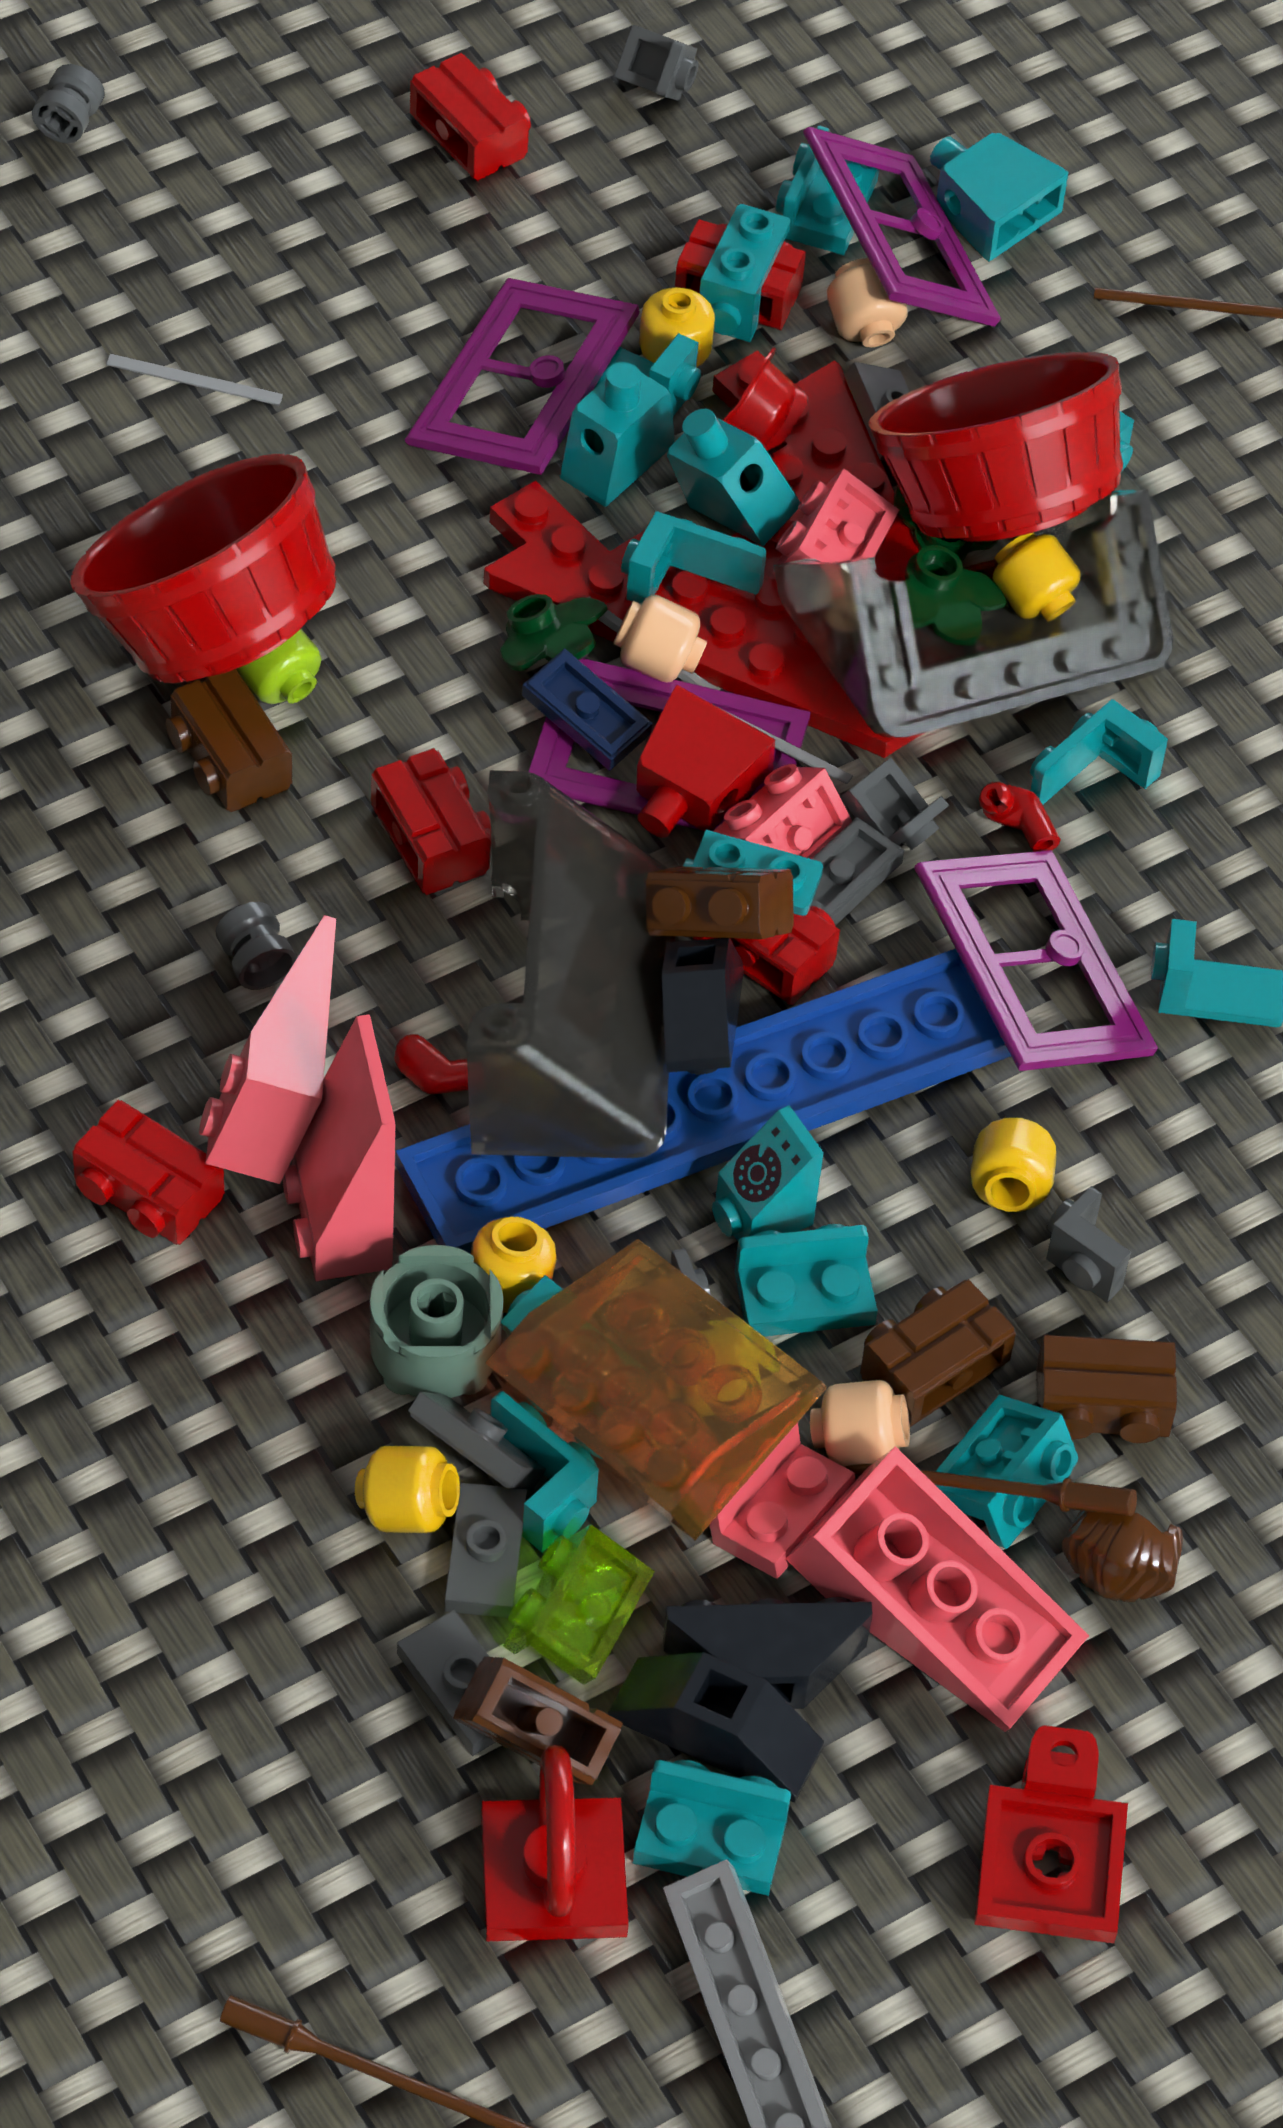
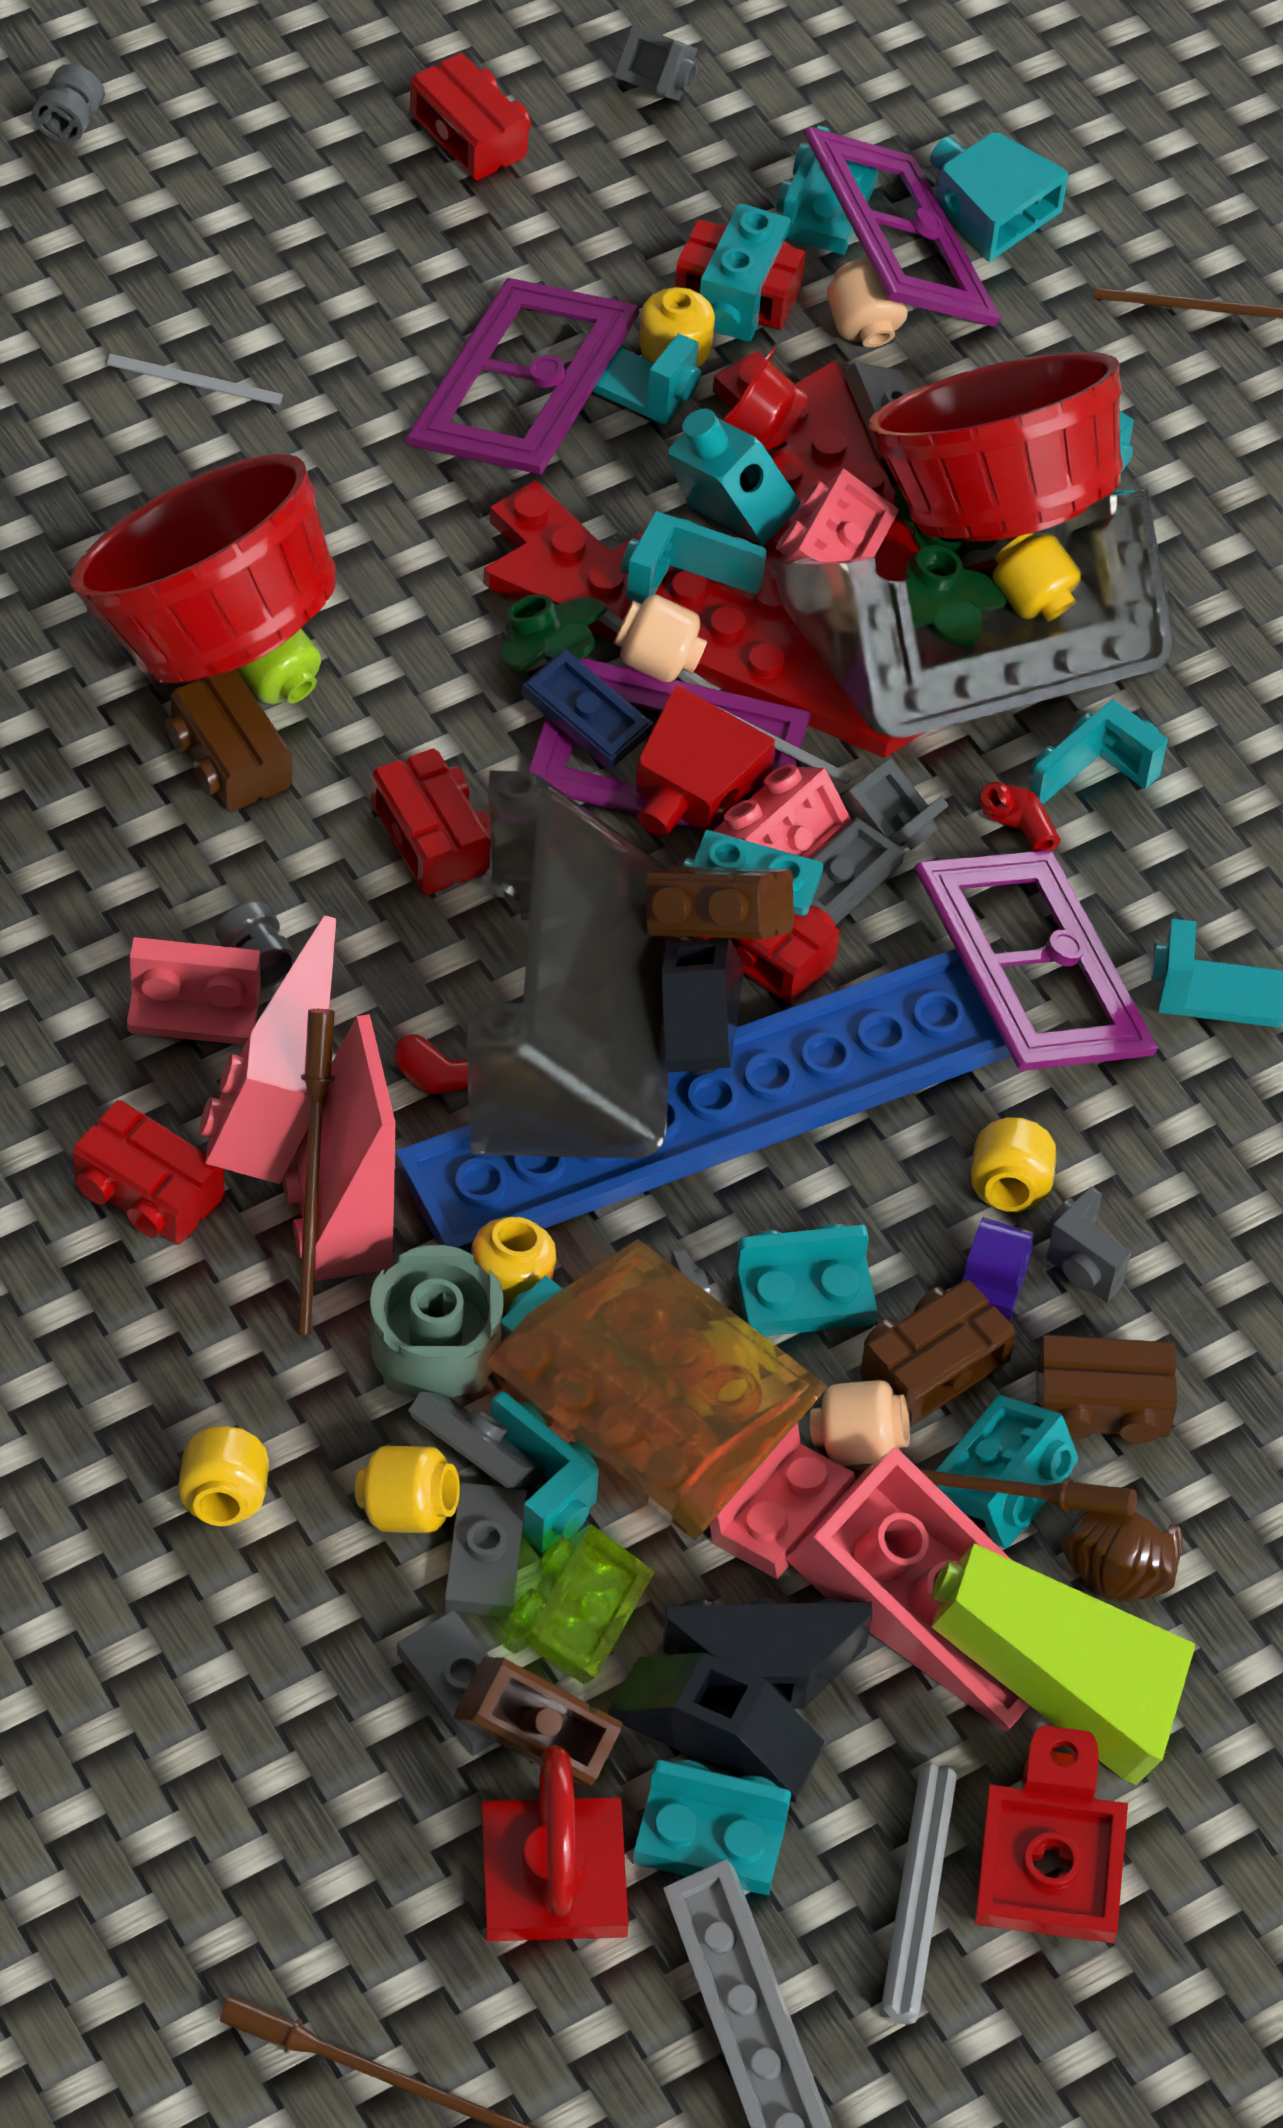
(193, 991): none -> coral bracket
(223, 1475): none -> yellow head
(317, 1079): none -> reddish brown piece
(617, 433): teal torso -> none
(770, 1180): teal slope -> none
(918, 1894): none -> light grey axle
(999, 1263): none -> dark purple leg
(1067, 1655): none -> lime slope

